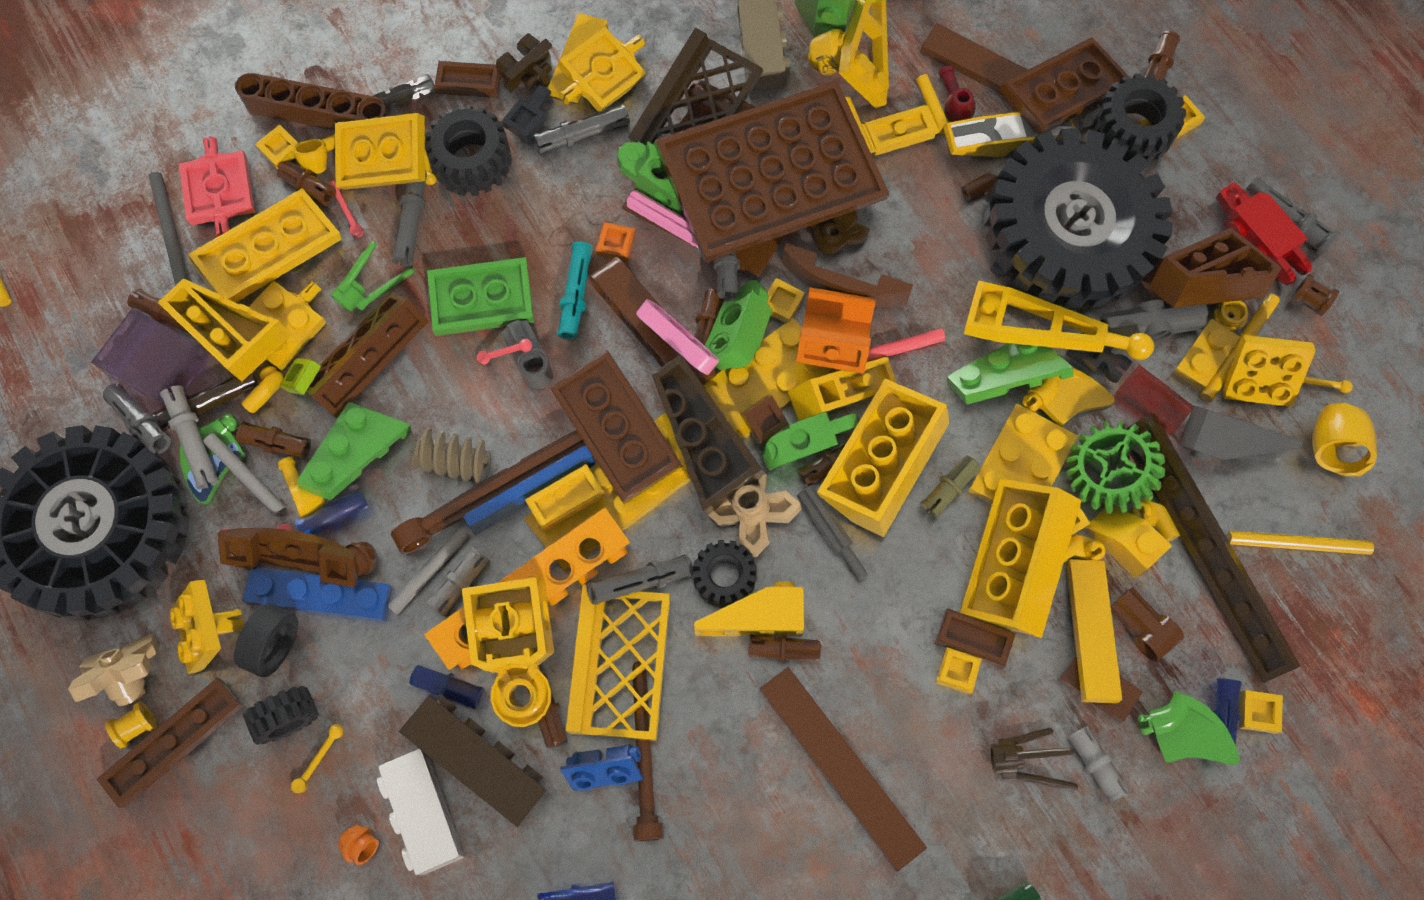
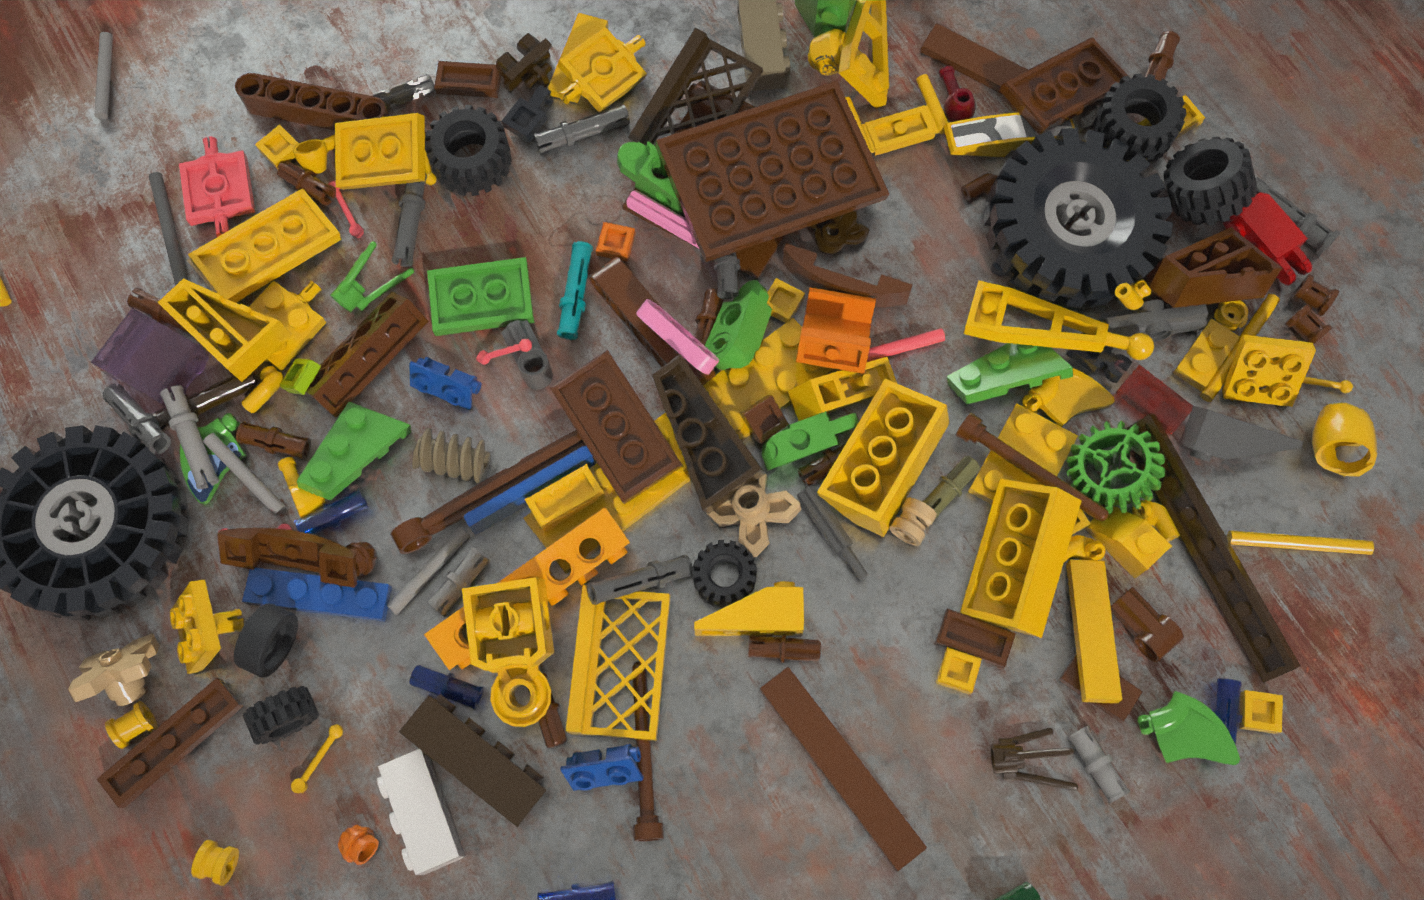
(103, 75): none -> light grey bar
(215, 862): none -> yellow wheel
(432, 378): none -> blue hinge
(913, 521): none -> tan wheel
(975, 431): none -> reddish brown piece
(1132, 295): none -> yellow arm
(1210, 180): none -> black tyre
(1308, 325): none -> reddish brown bush

